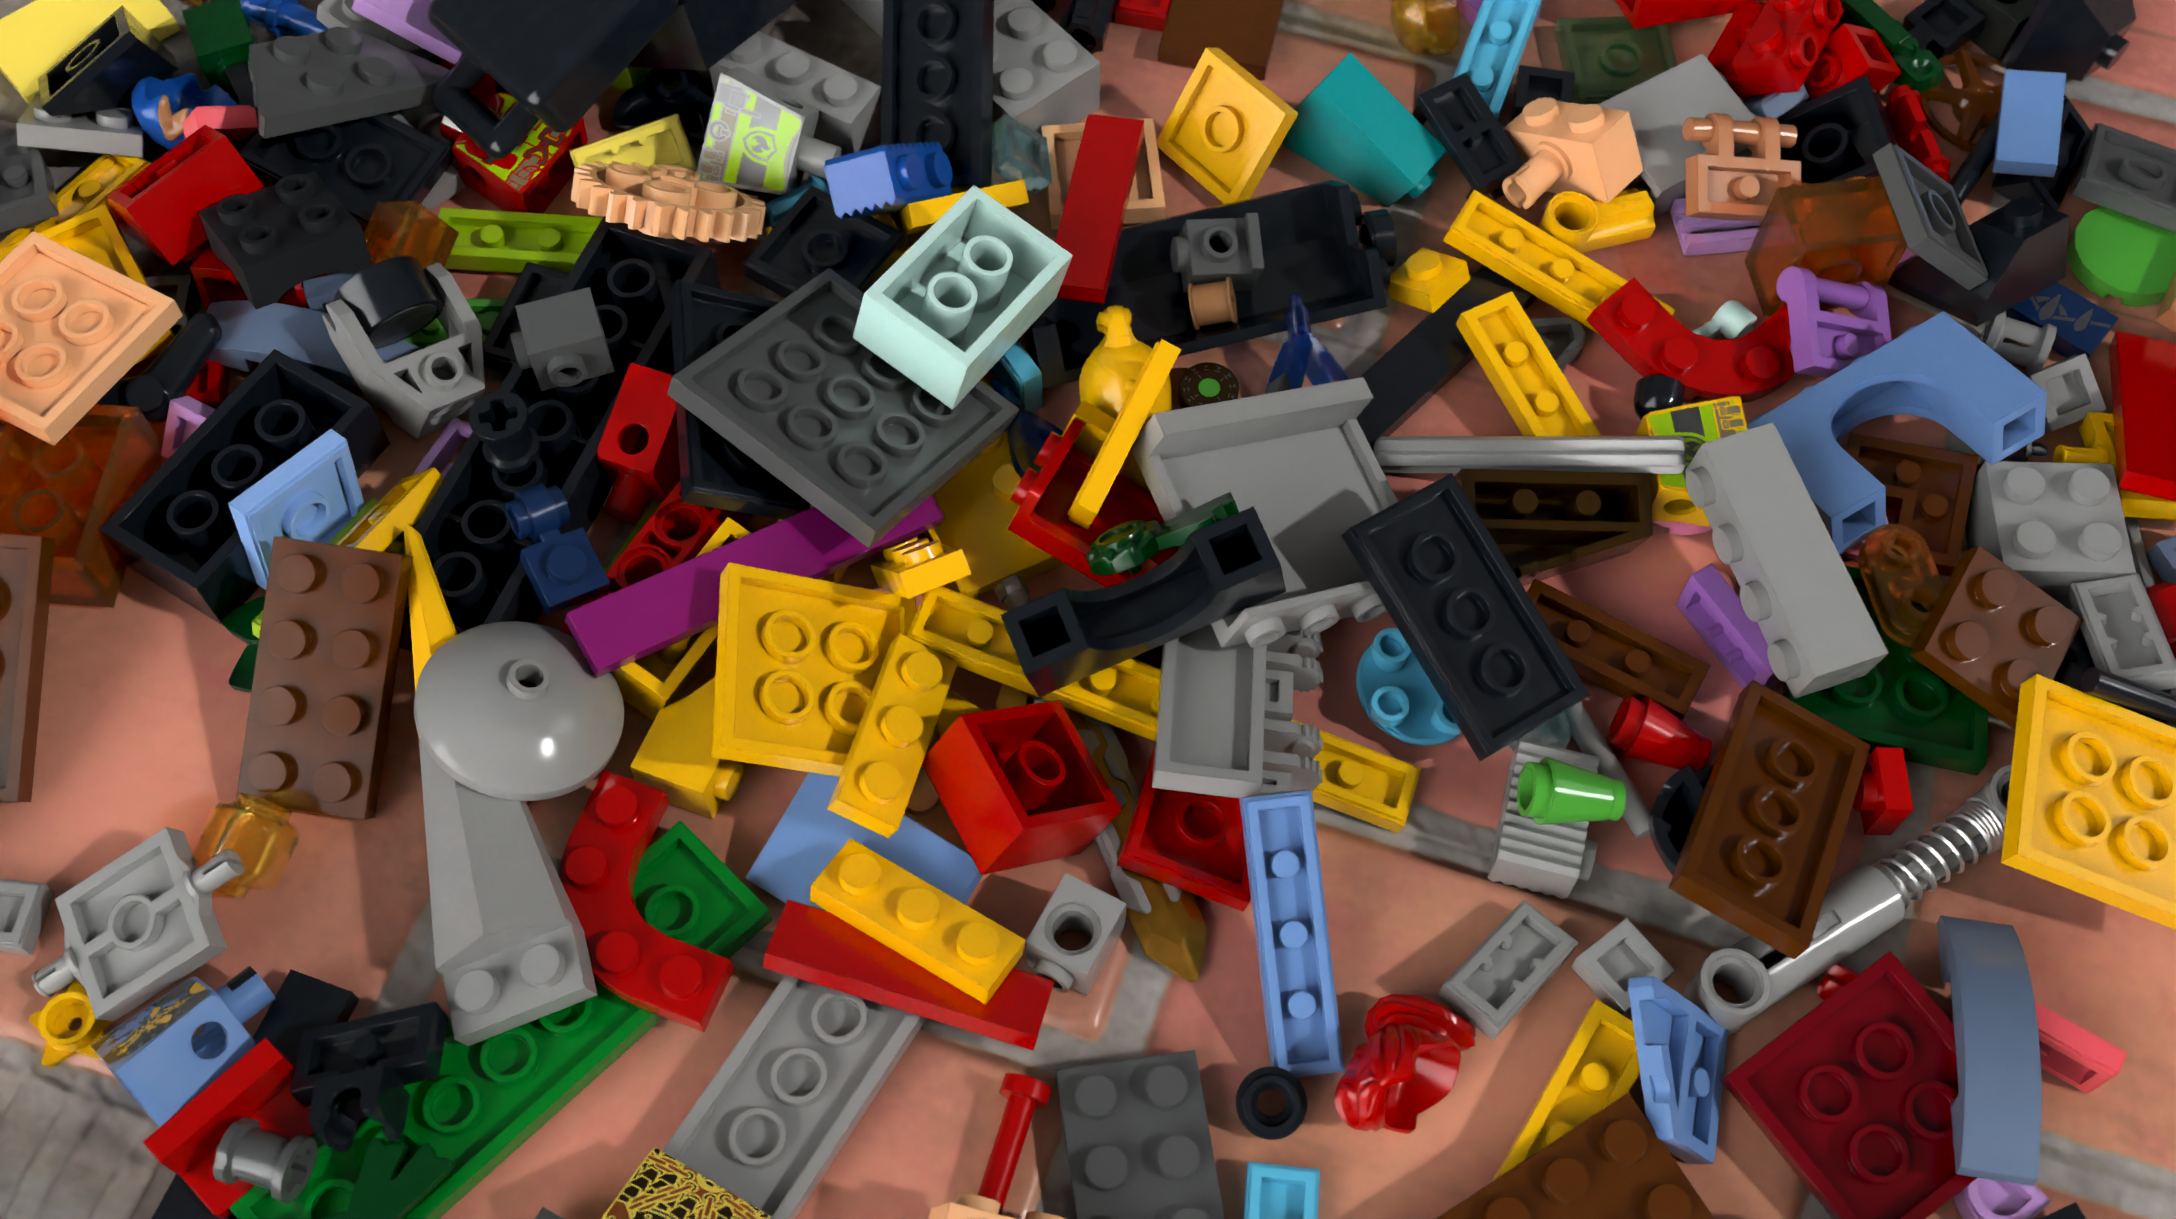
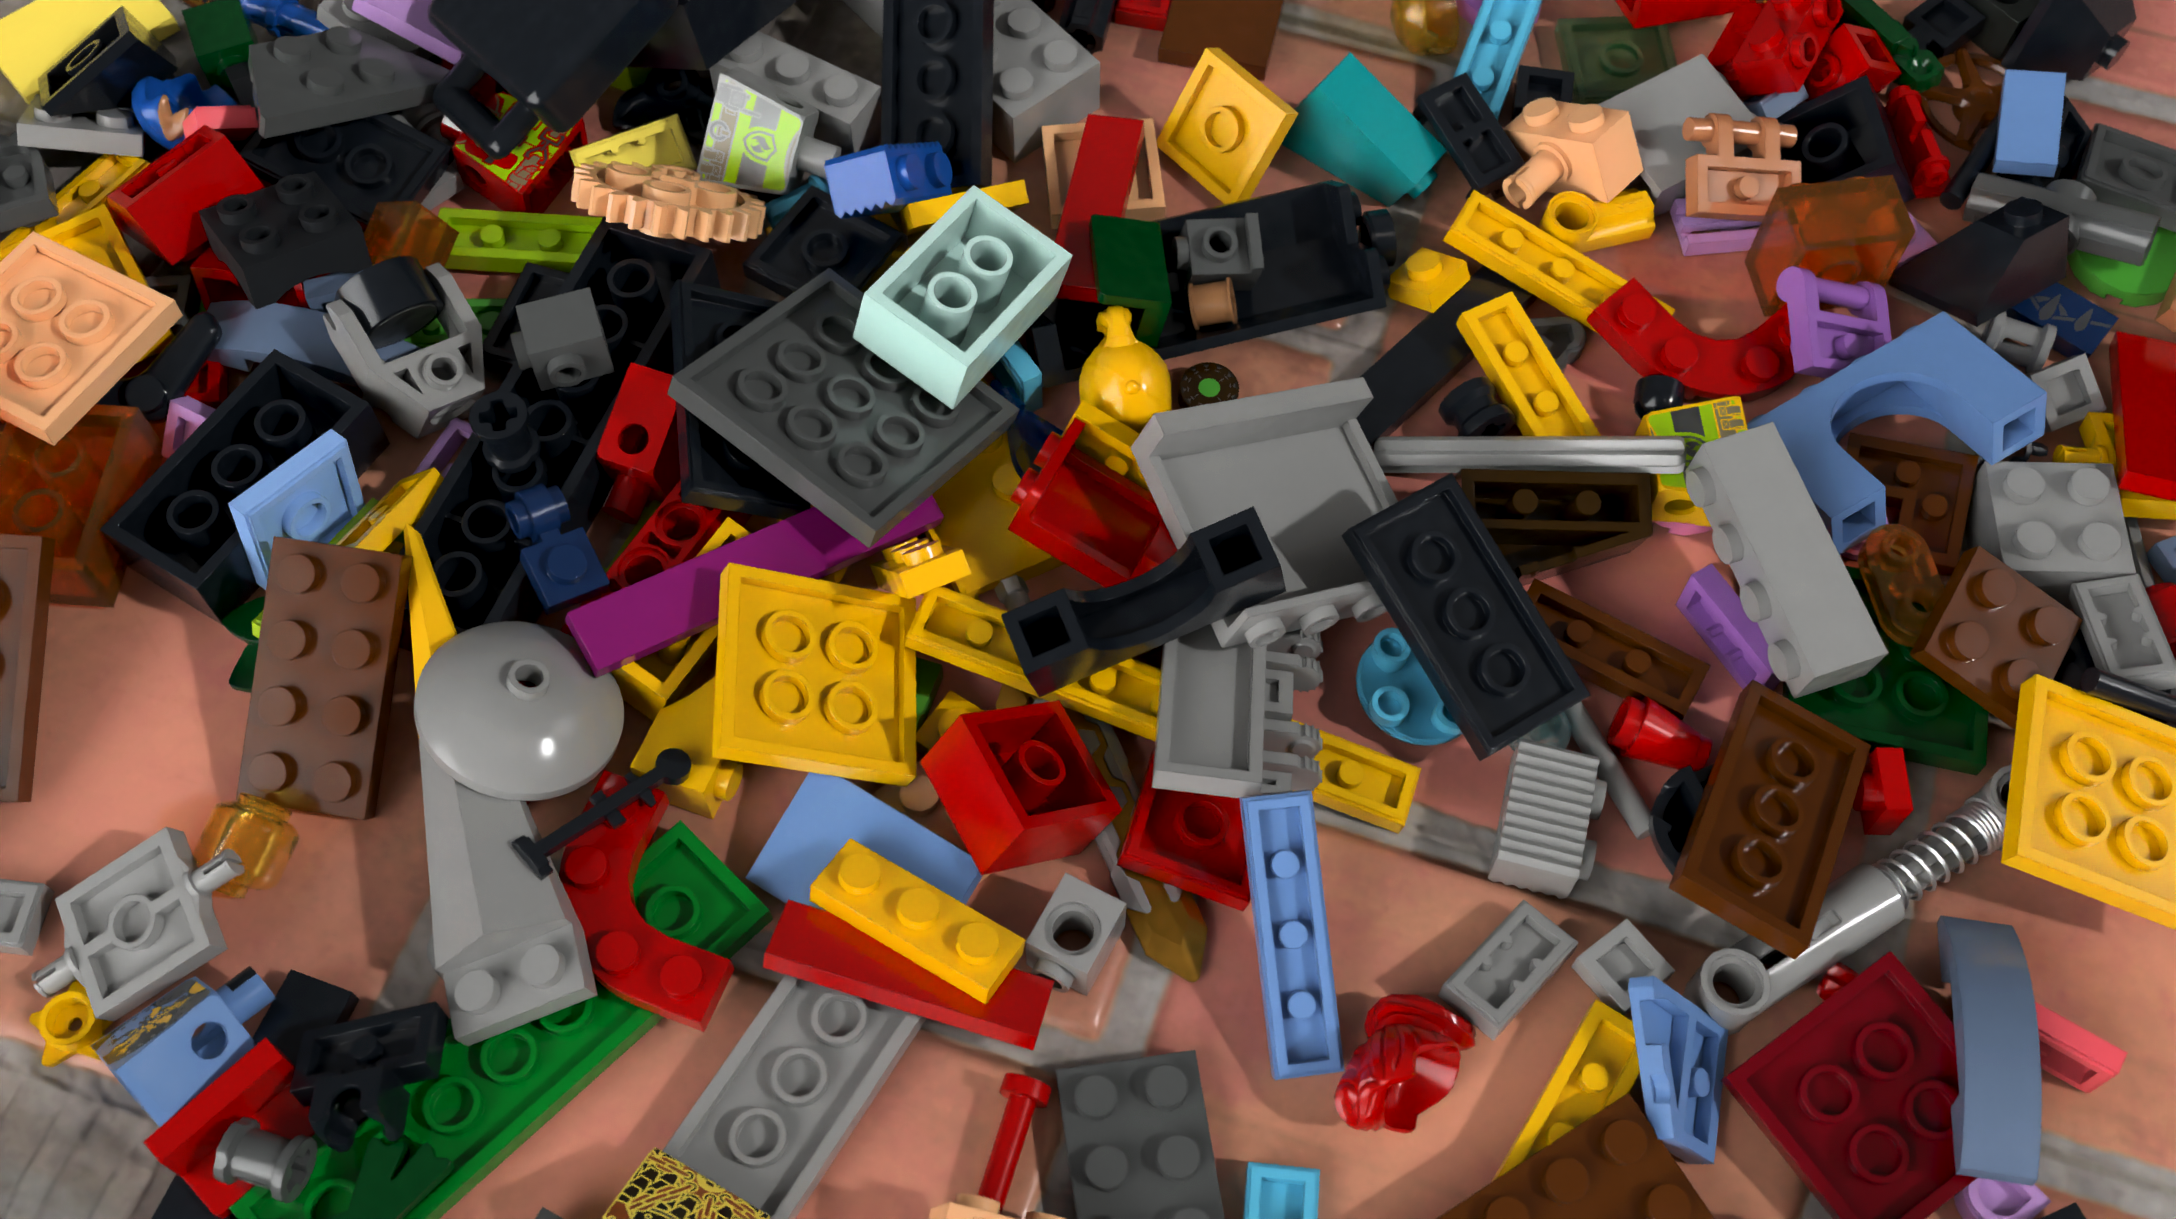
(671, 768): none -> black piece
(893, 736): yellow plate -> none
(1020, 154): clear light blue plate -> none
(1123, 434): yellow tile -> none
(1132, 272): none -> dark green panel
(1138, 540): dark green piece -> none
(1273, 1126): black plate -> none
(1302, 354): clear blue piece -> none
(1475, 410): none -> black wheel
(1568, 794): bright green cone -> none
(1731, 320): light aqua hand -> none
(1930, 216): dark grey tile -> none
(2093, 225): none -> dark grey piece

